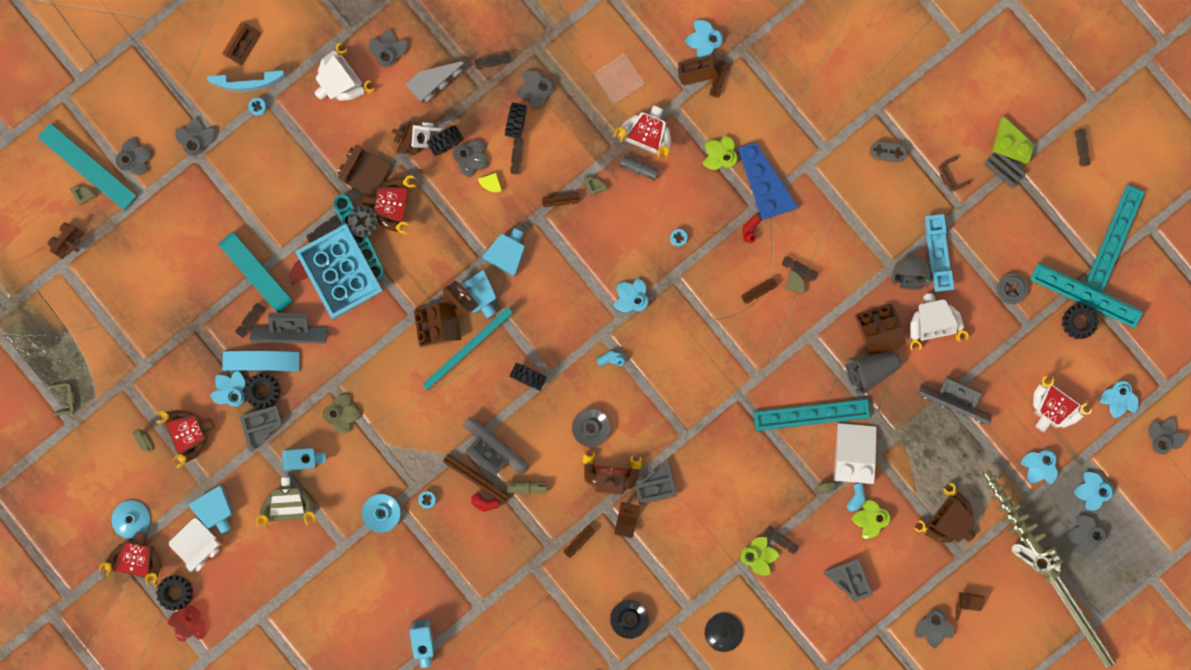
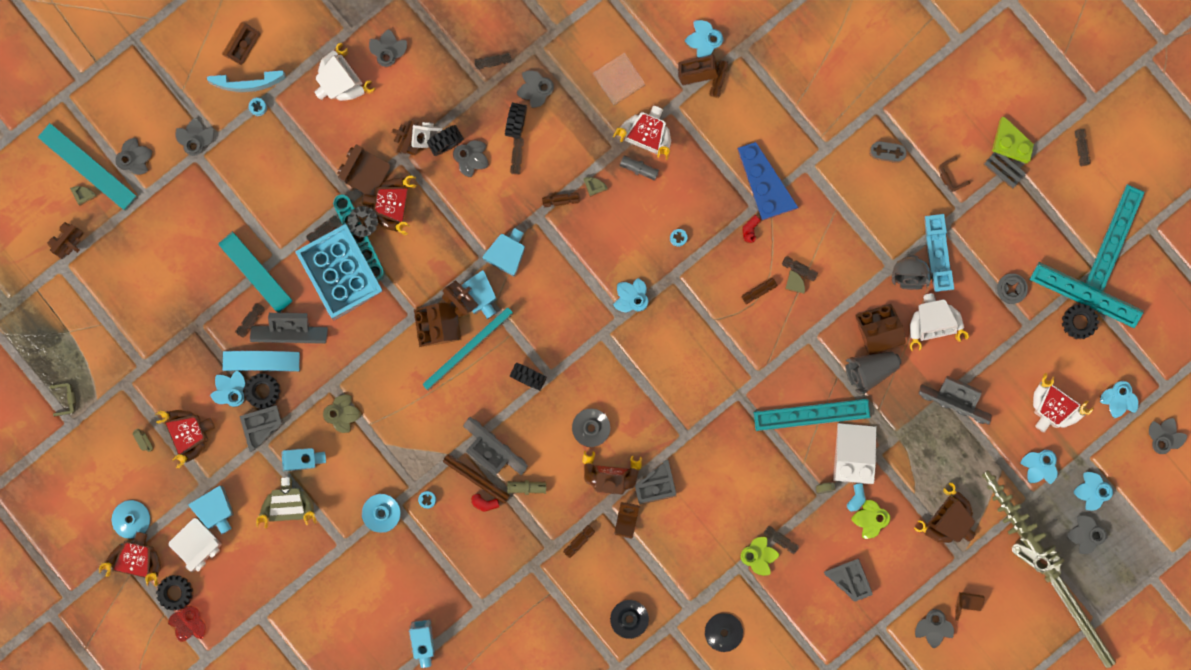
(298, 273): clear red tile -> none
(429, 81): light grey slope -> none
(490, 183): neon yellow tile -> none
(611, 357): medium azure arm -> none
(718, 151): lime plate -> none

